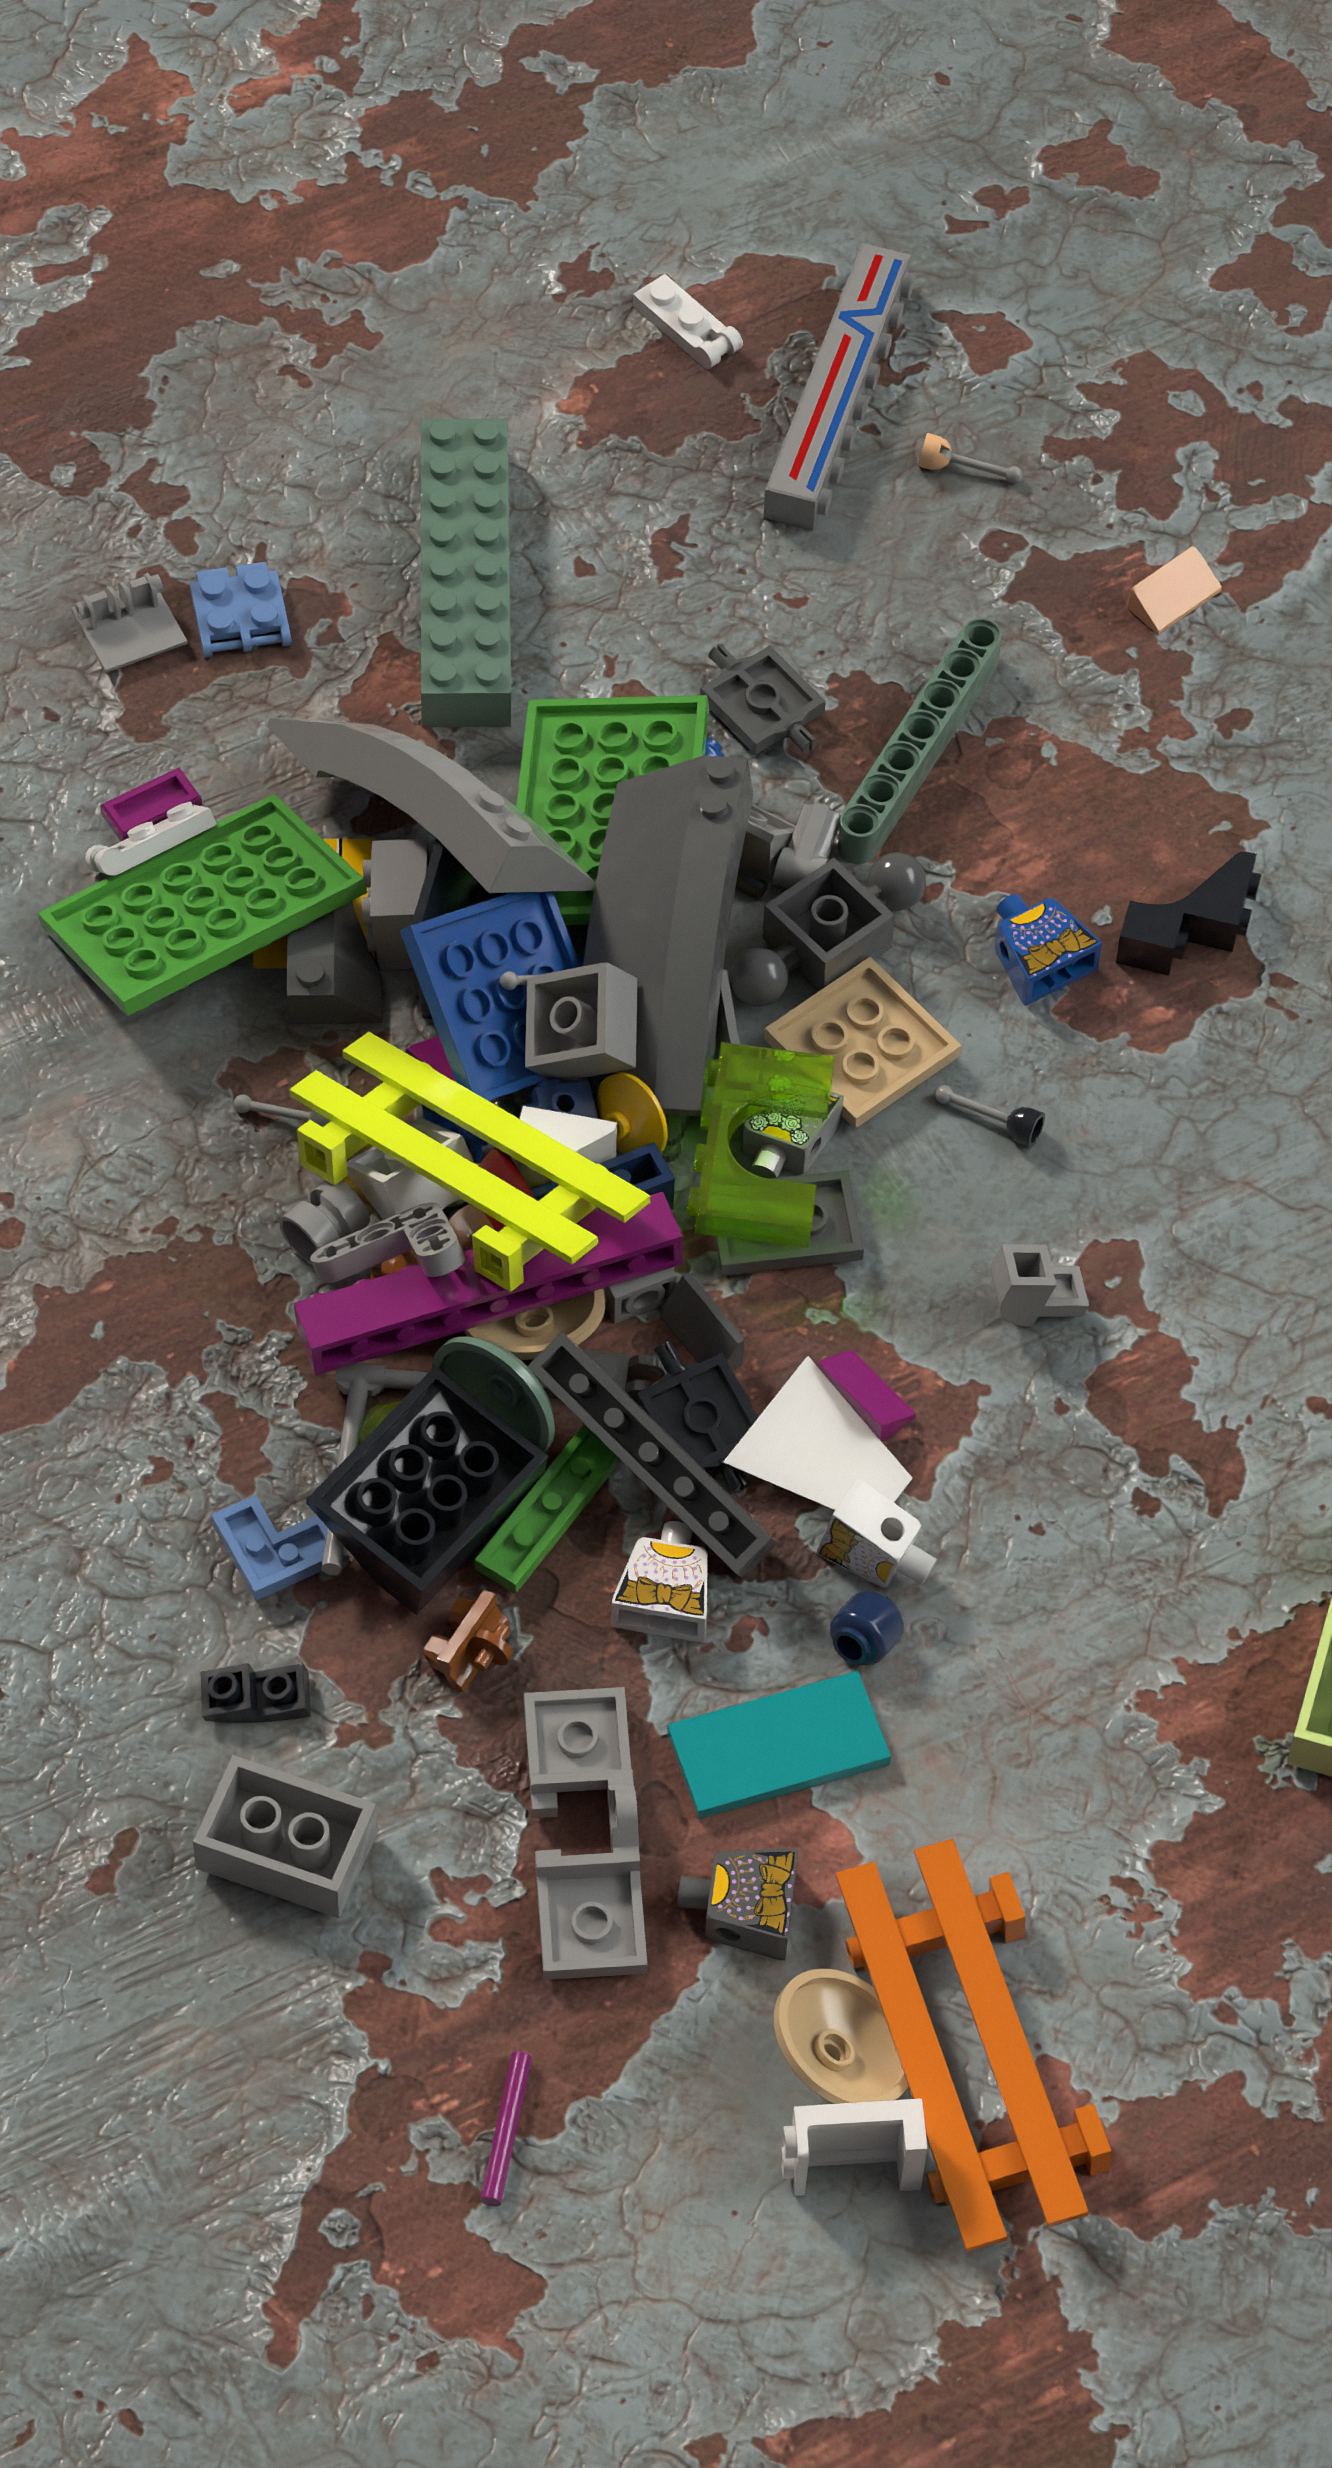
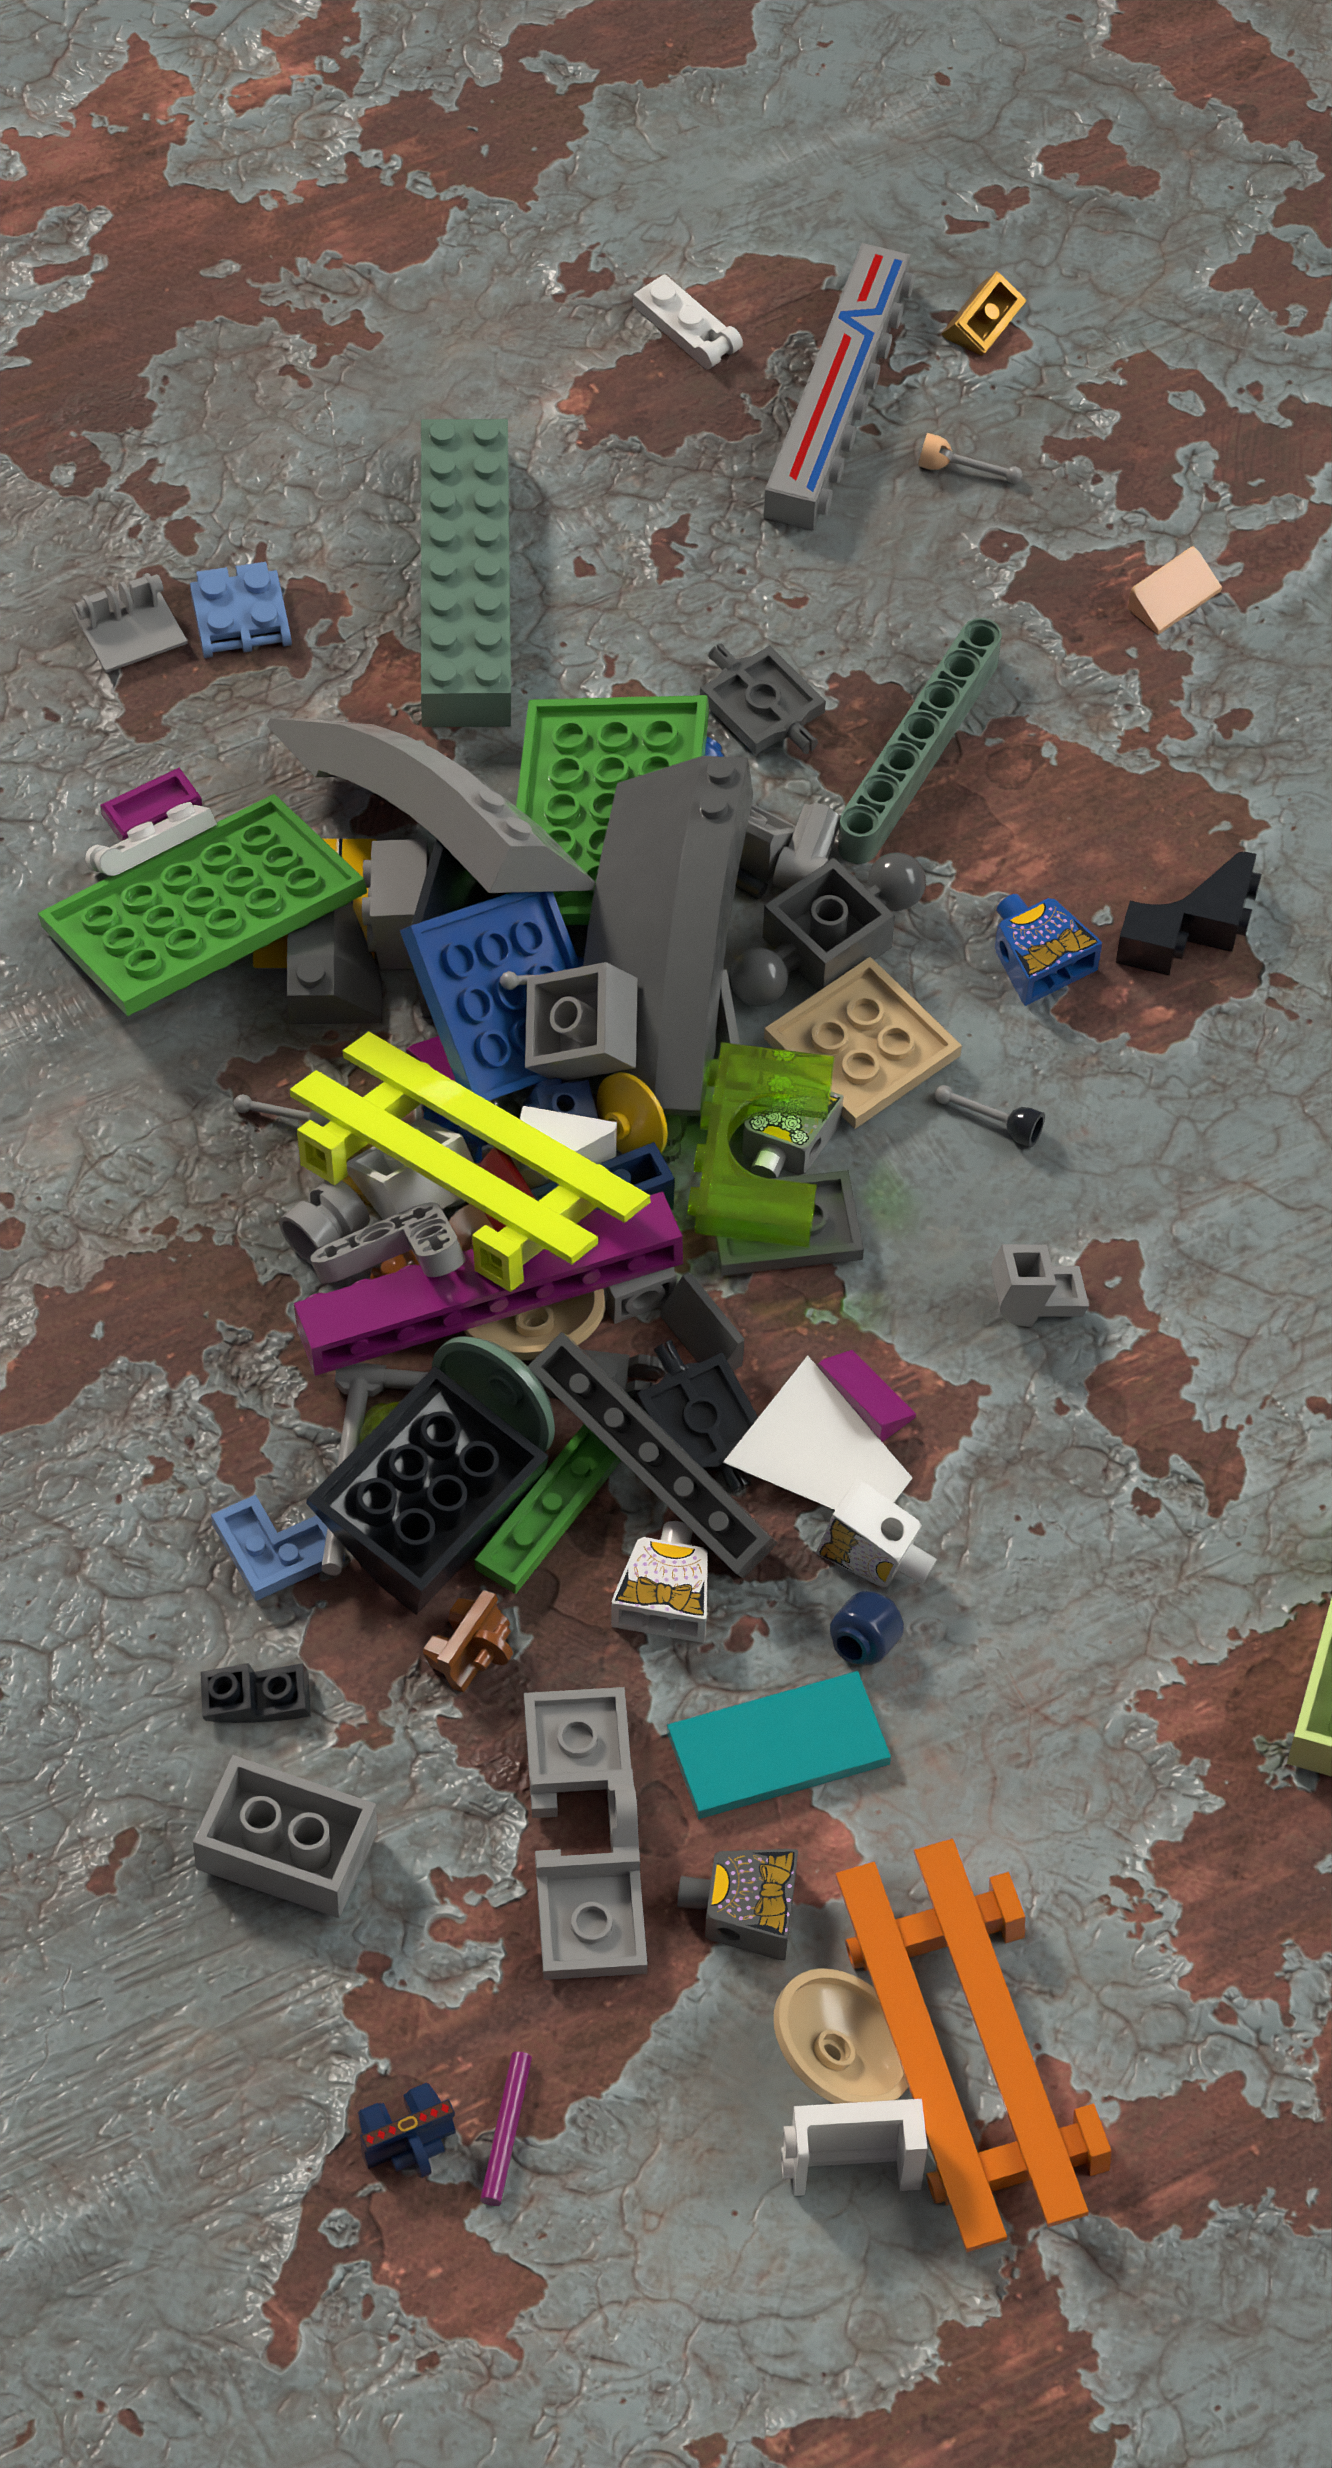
(408, 2139): none -> dark blue hips
(984, 314): none -> pearl gold slope

